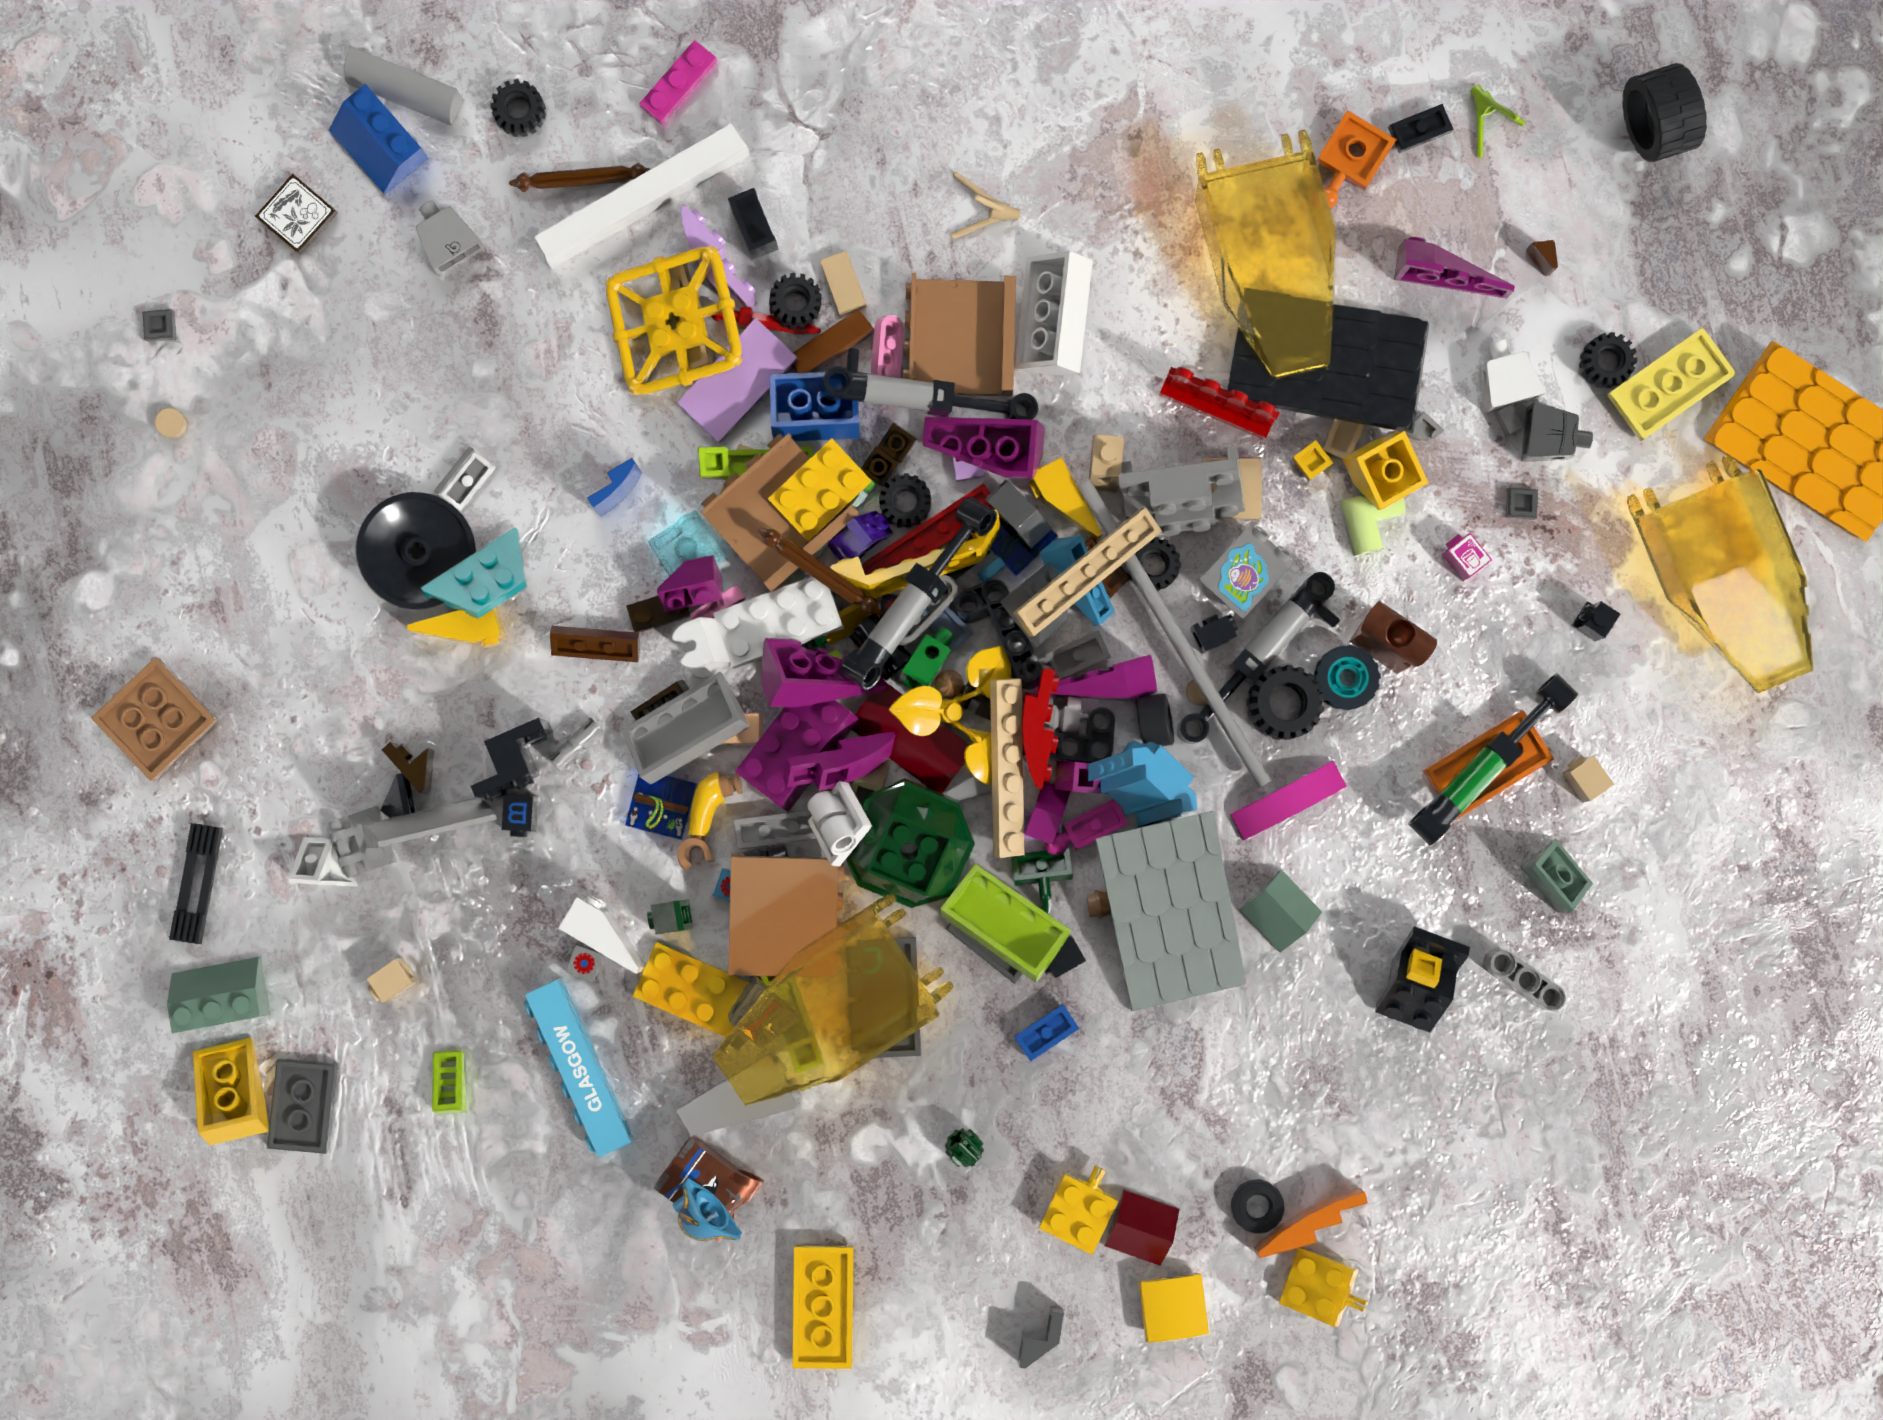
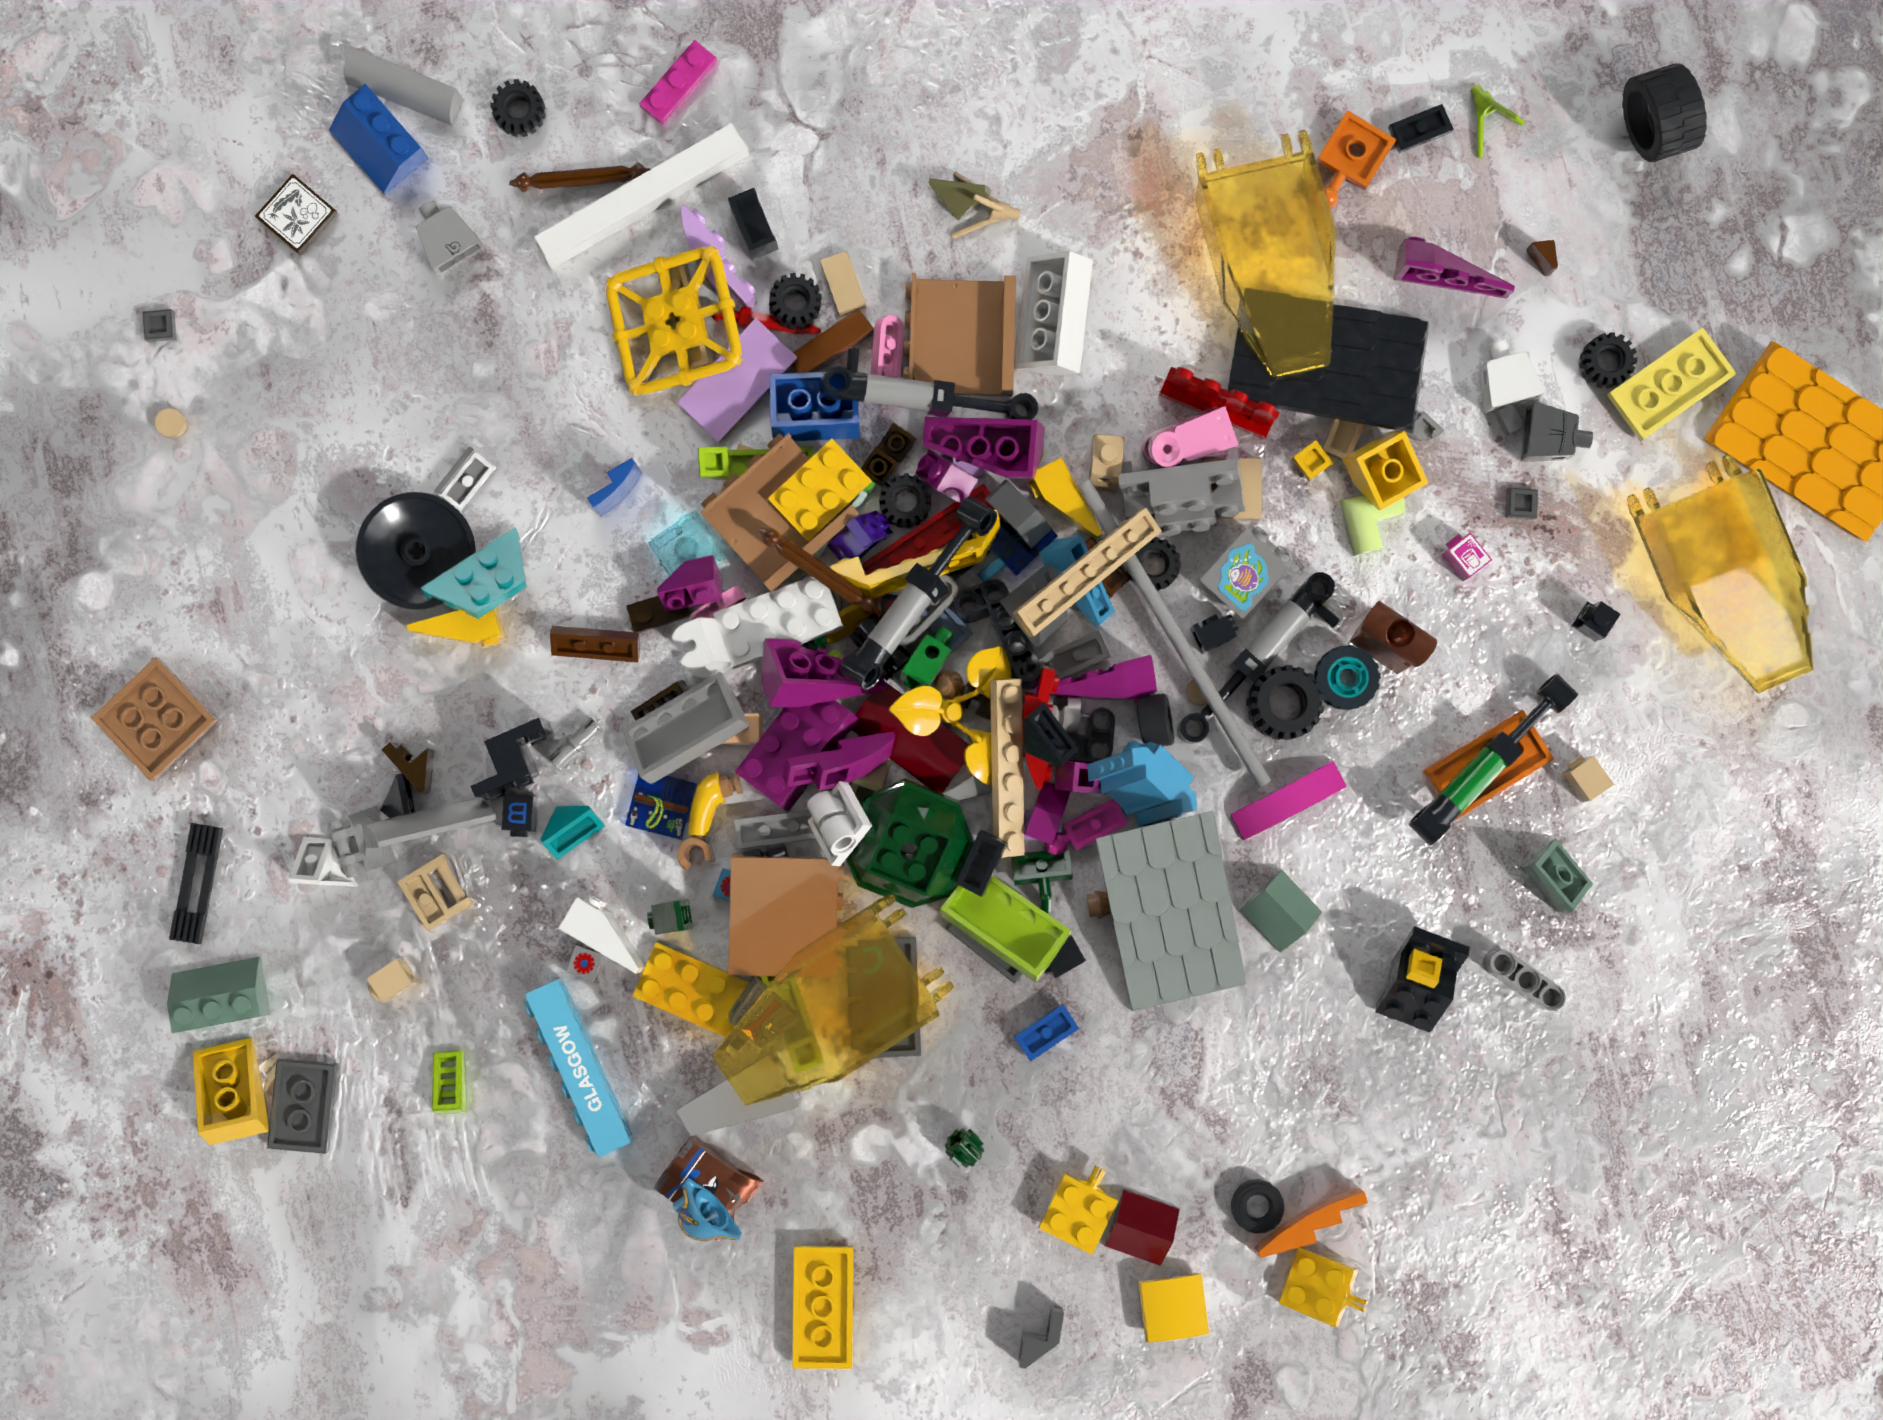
(427, 898): none -> tan plate
(569, 828): none -> teal slope
(945, 476): none -> magenta slope
(959, 195): none -> olive slope
(981, 863): none -> black tile
(1046, 737): none -> black slope
(1190, 438): none -> bright pink piece

